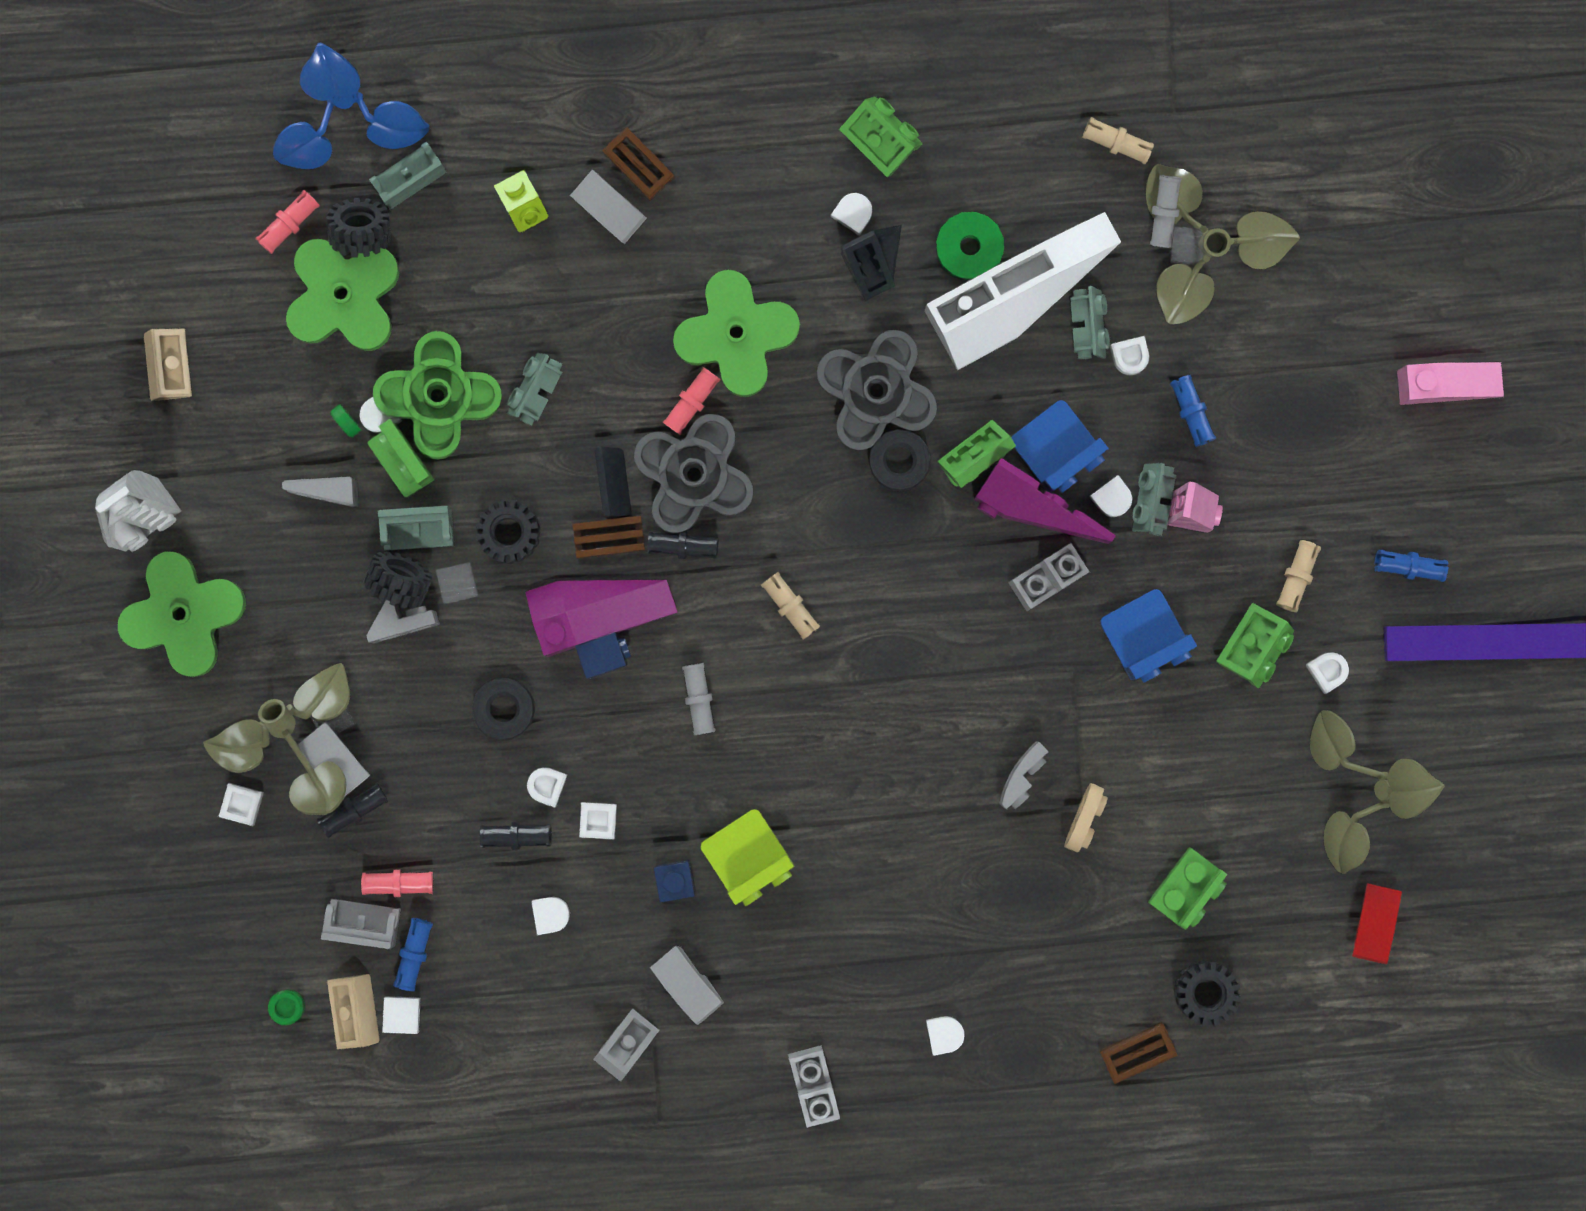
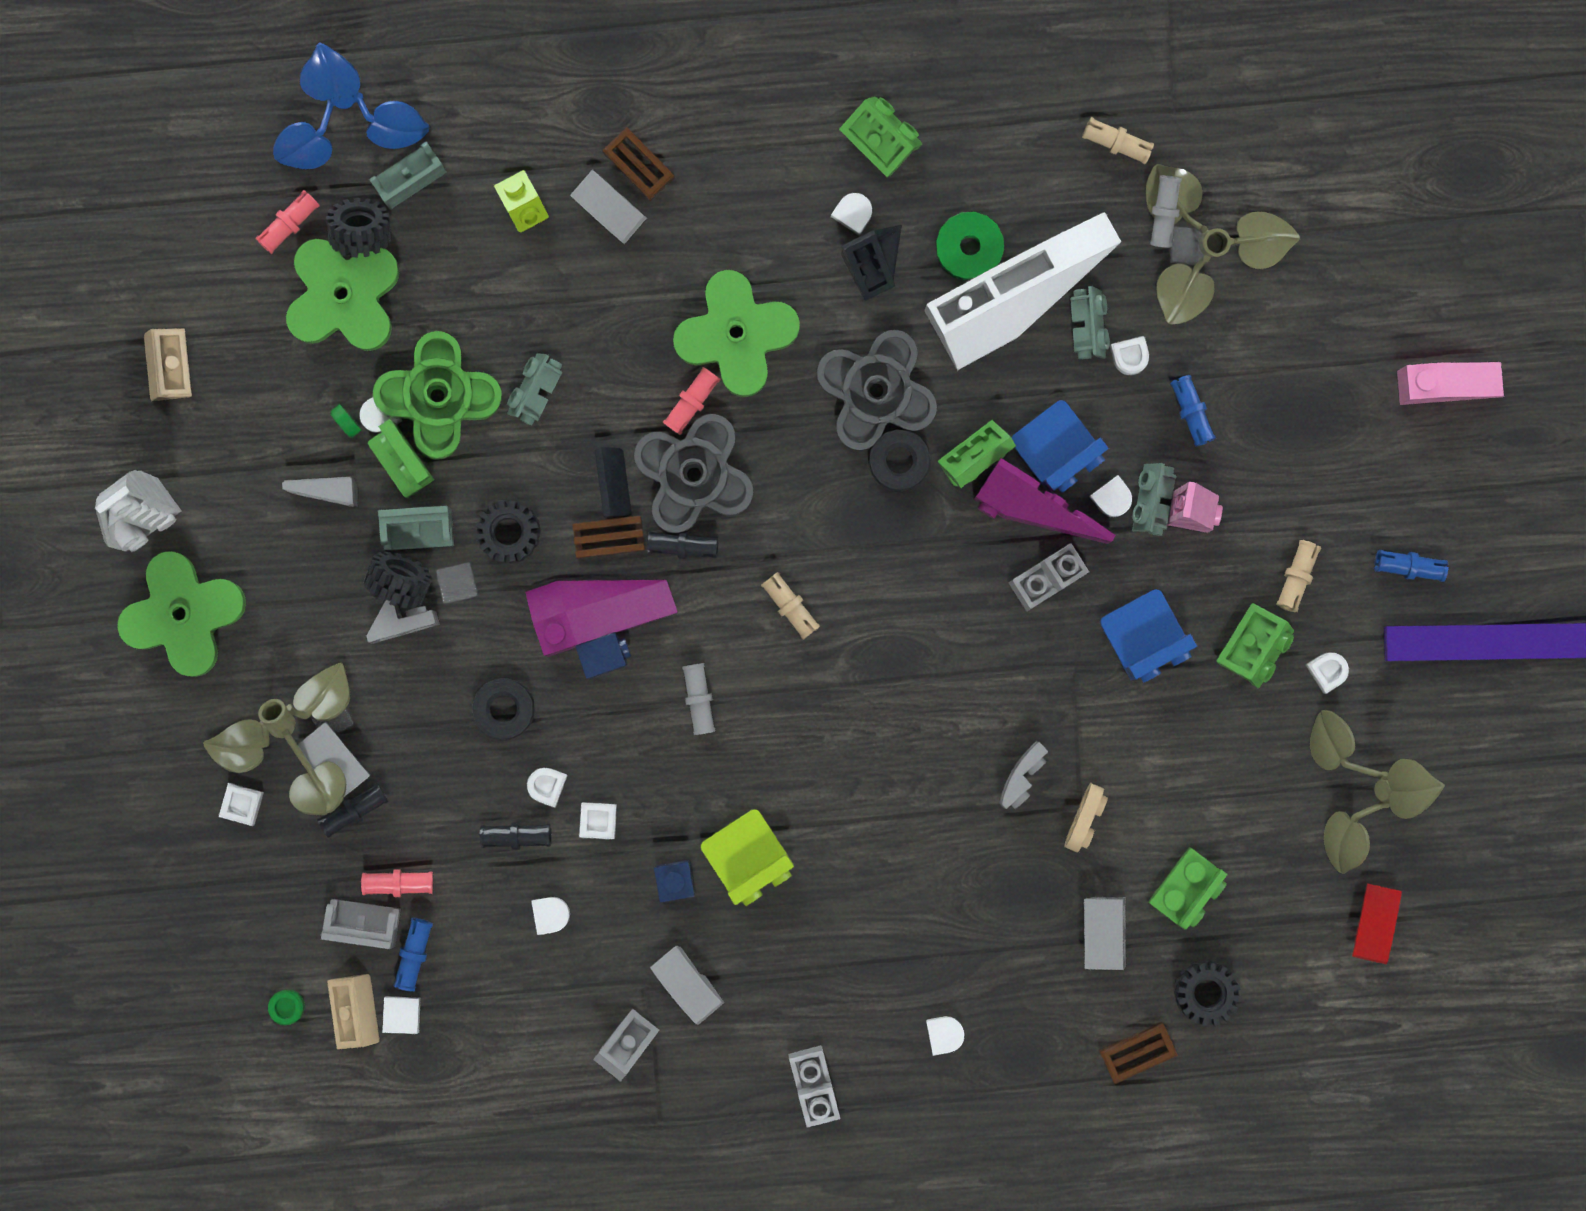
(1105, 933): none -> light grey hinge

